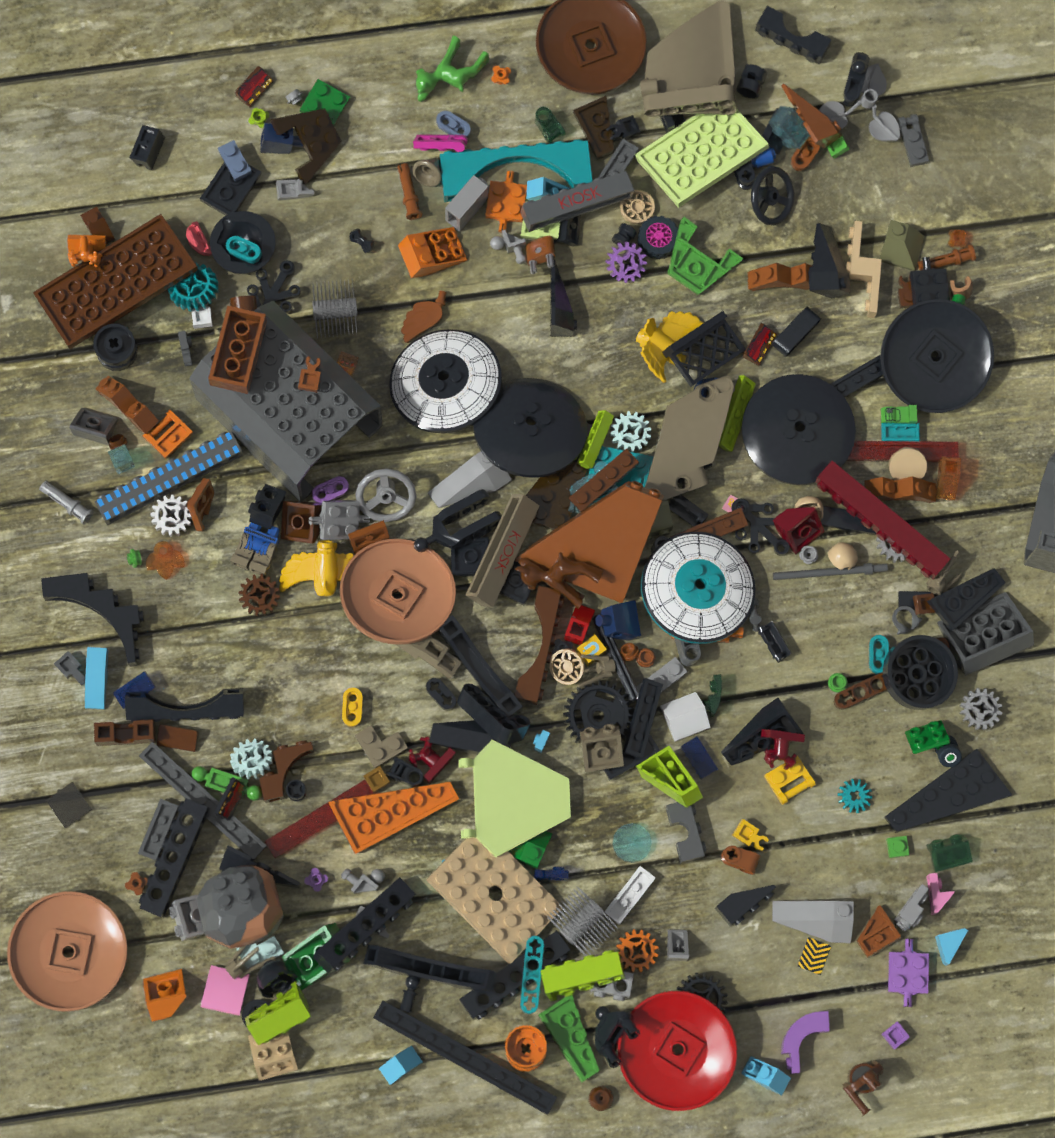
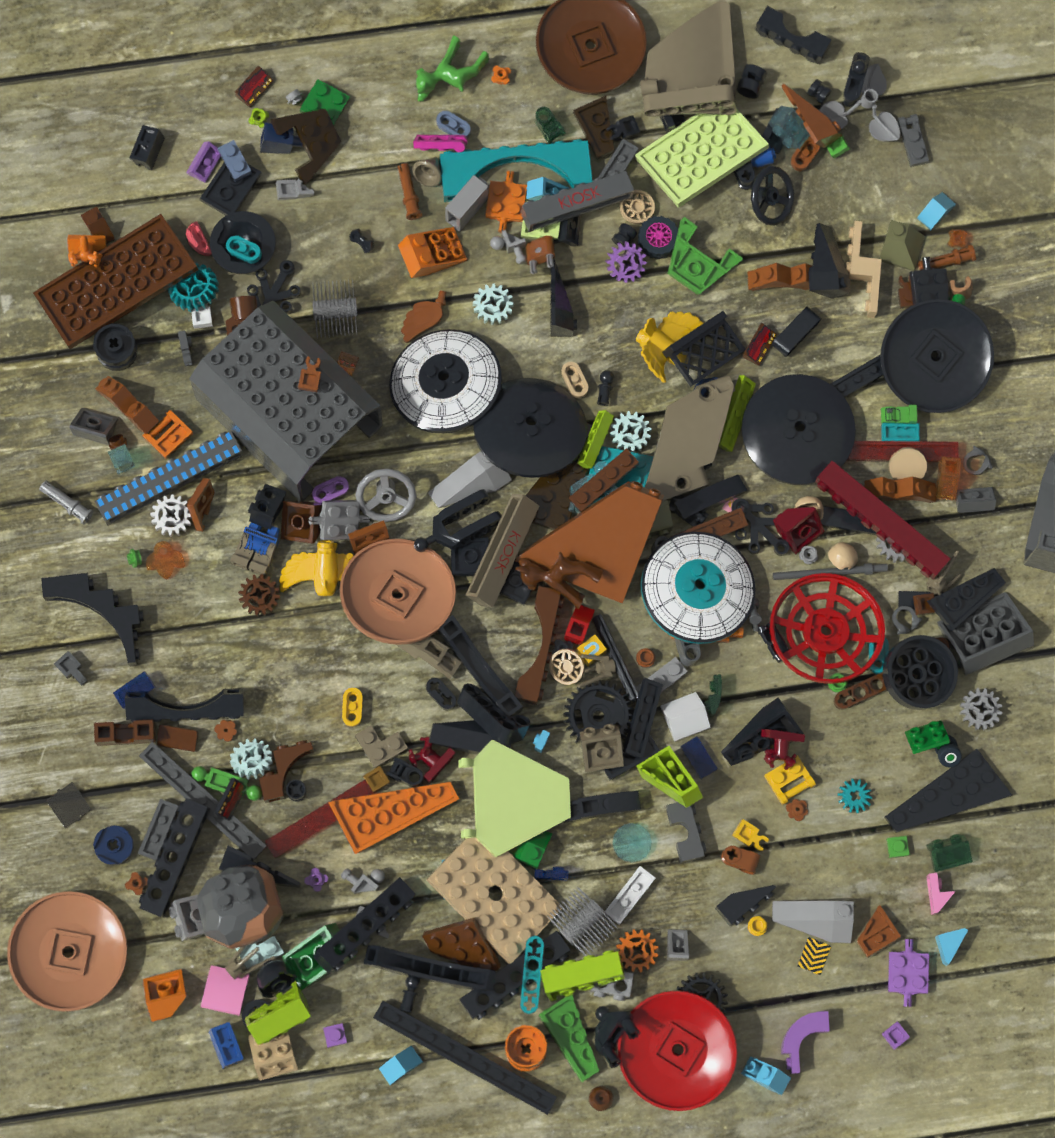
(96, 678): medium azure slope -> none
(107, 835): none -> dark blue plate
(204, 162): none -> medium lavender slope
(220, 728): none -> dark orange plant
(225, 1045): none -> blue hinge
(237, 349): dark orange brick -> none
(335, 1035): none -> medium lavender plate
(462, 944): none -> reddish brown plate
(486, 307): none -> light aqua gear
(574, 380): none -> tan plate
(604, 805): none -> black slope
(605, 388): none -> black pin
(620, 621): dark blue torso -> none
(629, 651): dark orange plate -> none
(710, 497): none -> black slope
(757, 926): none -> yellow plate
(797, 815): none -> dark orange plant
(819, 91): none -> black wheel
(827, 618): none -> red dish
(862, 1080): reddish brown piece -> none
(911, 912): light grey plate -> none
(936, 210): none -> medium azure slope
(975, 499): none -> dark grey slope
(985, 465): none -> dark grey piece

